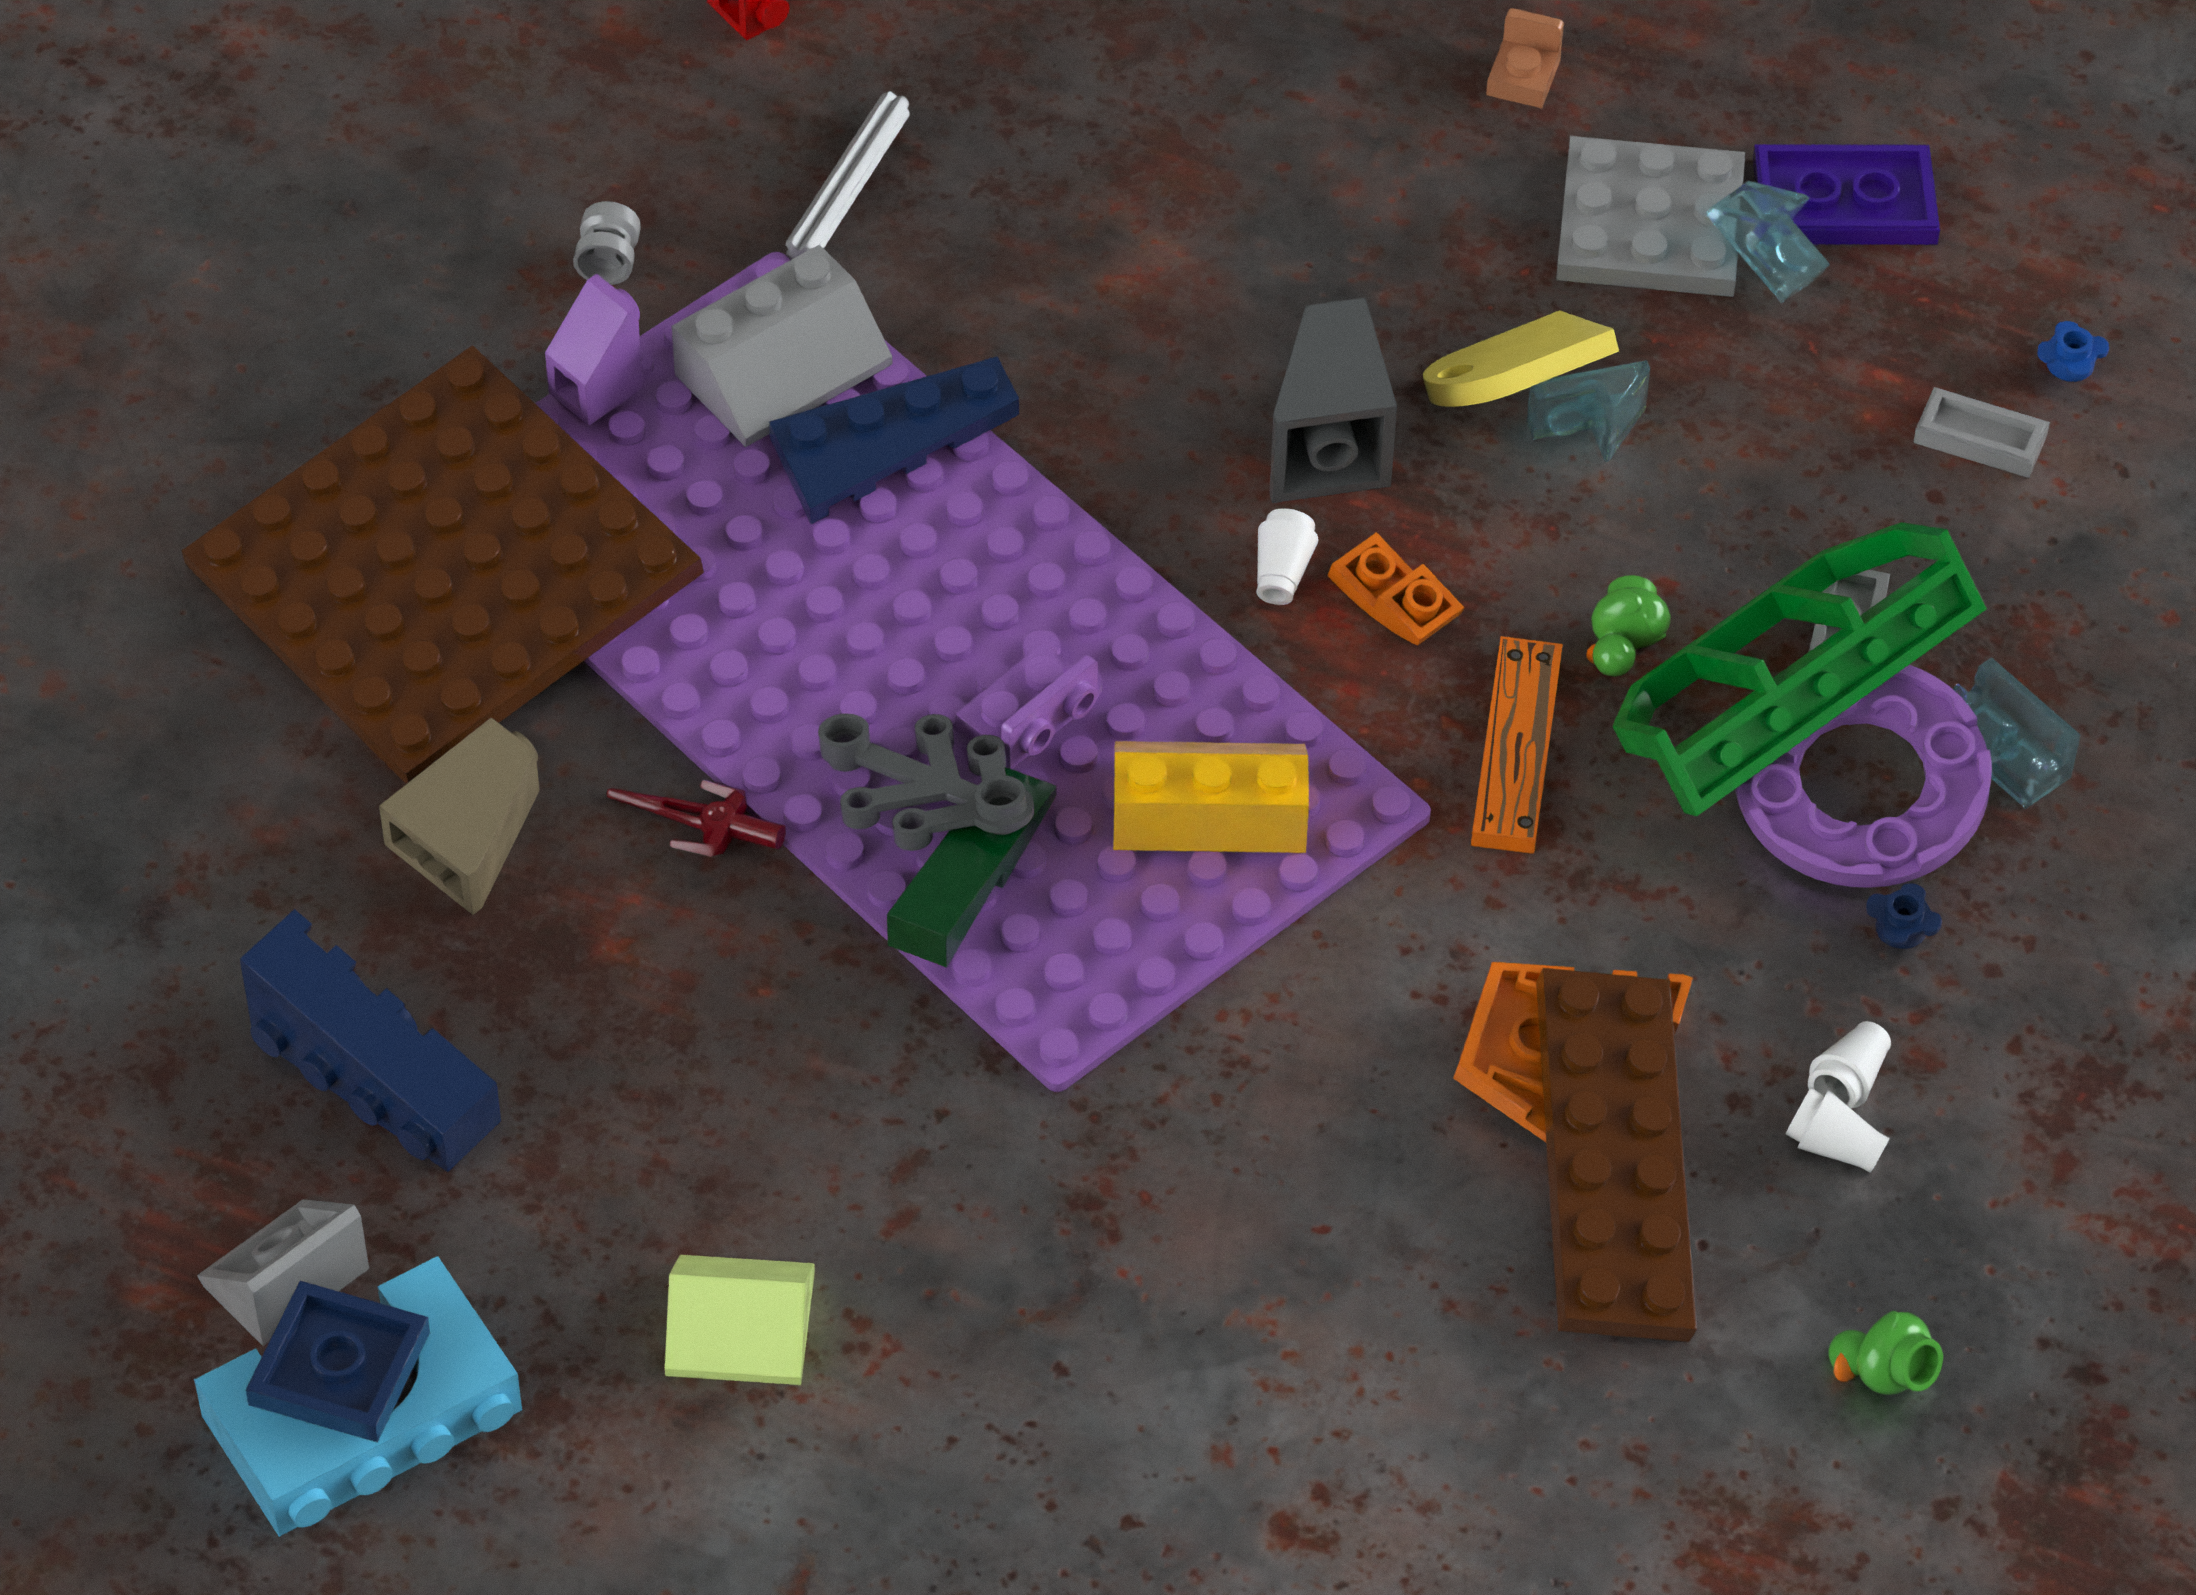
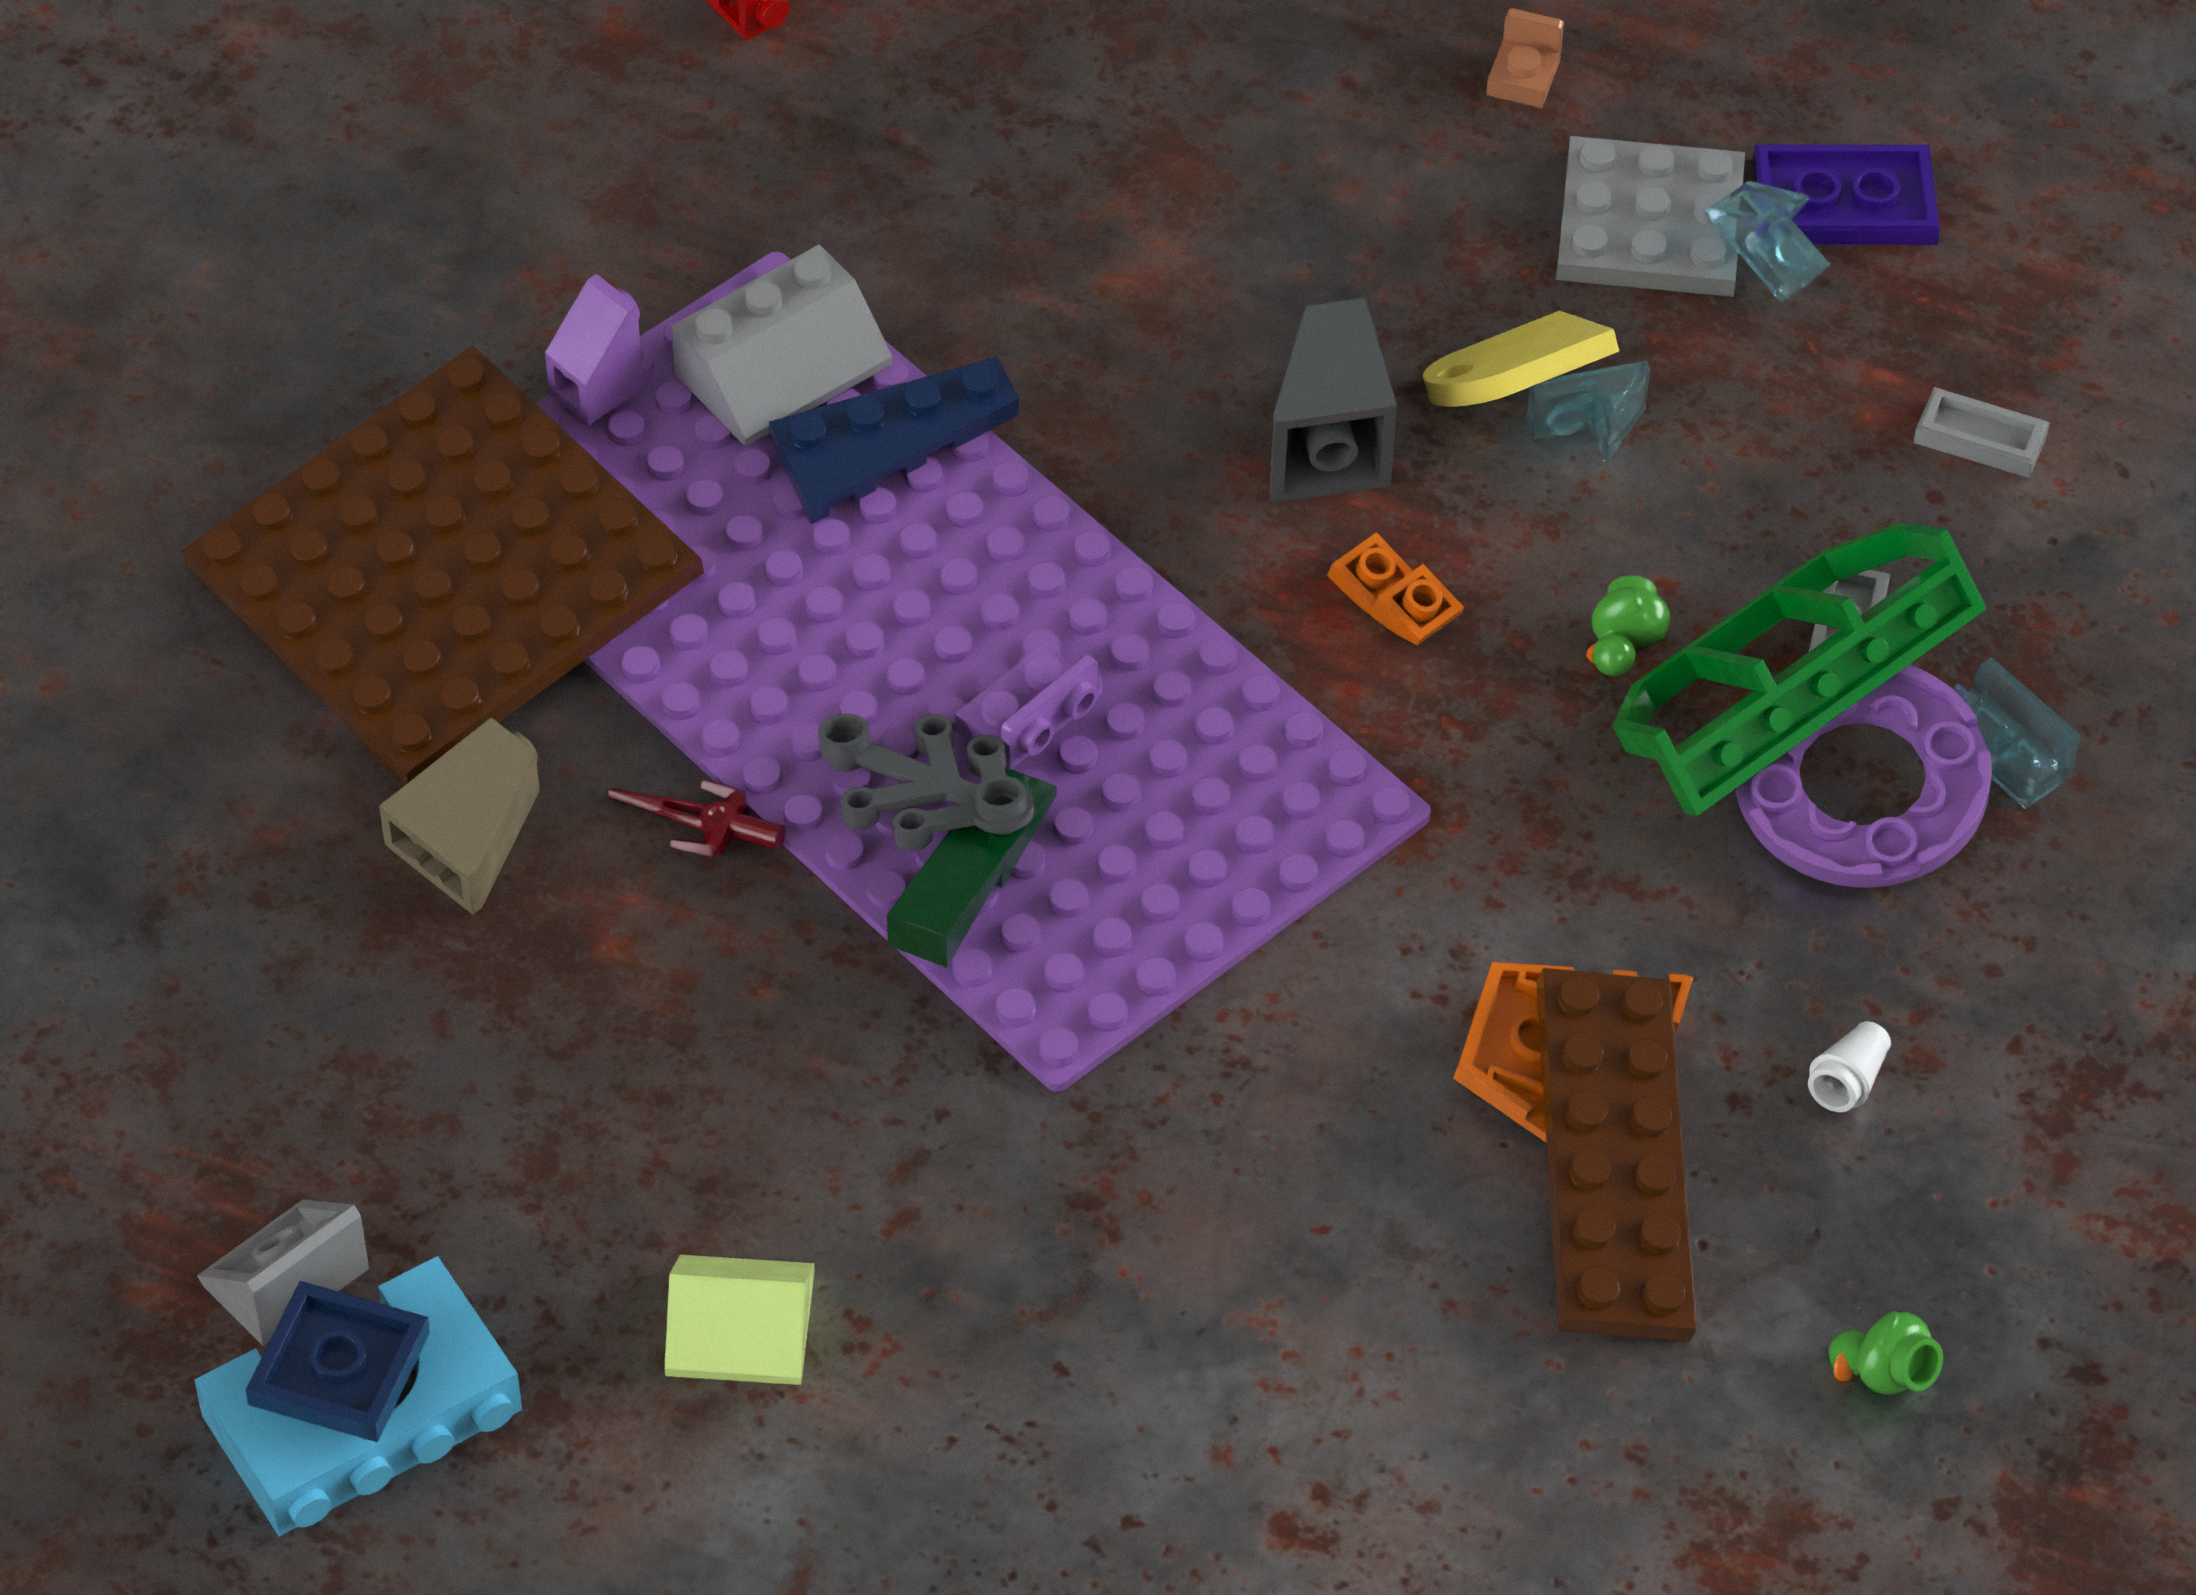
(364, 1046): dark blue wedge -> none
(607, 242): light grey wheel -> none
(849, 174): axle -> none
(1210, 796): yellow slope -> none
(1283, 554): white cone -> none
(1517, 745): orange tile -> none
(1835, 1131): white cone -> none
(1903, 930): dark blue plate -> none
(2072, 352): blue plate -> none

